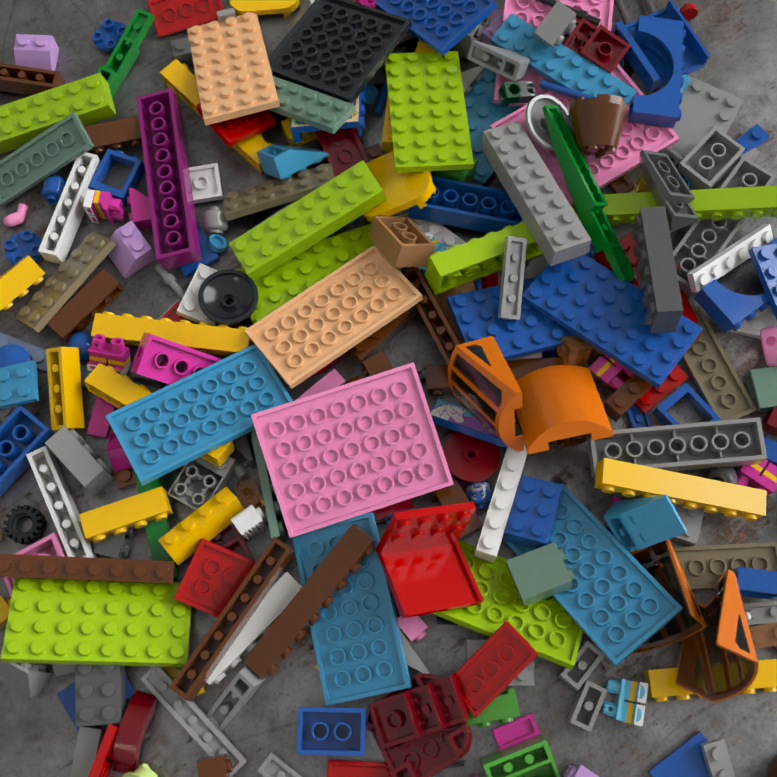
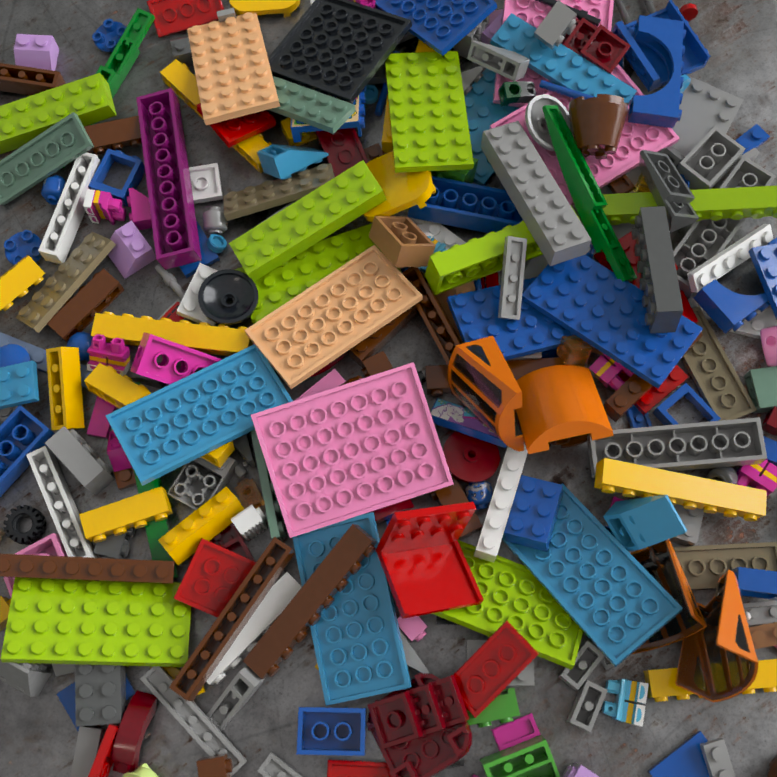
(16, 218): bright pink arm -> none
(540, 573): sand green brick -> none

